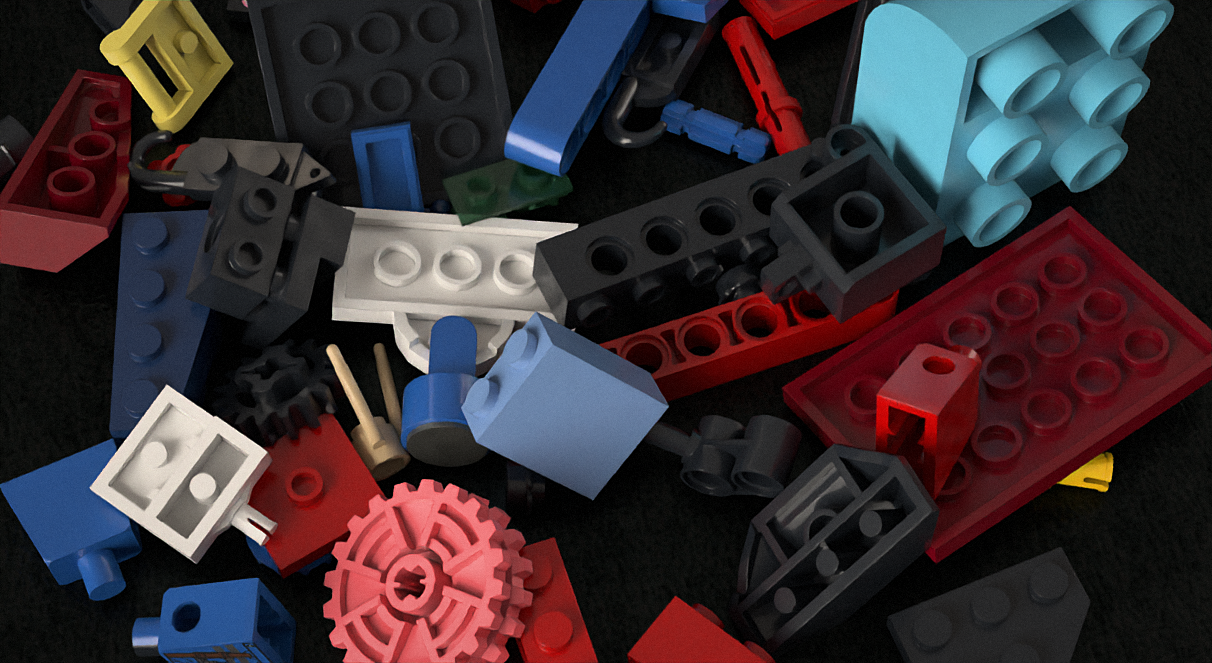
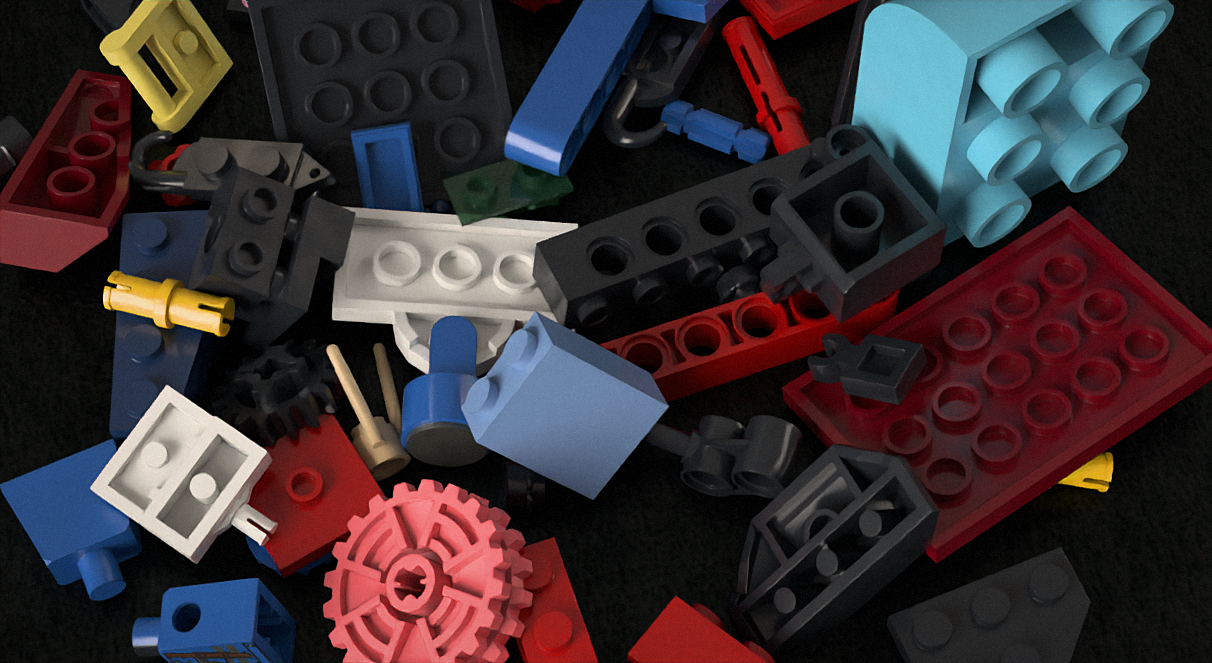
(169, 303): none -> yellow pin
(874, 370): none -> black plate
(935, 392): red torso -> none

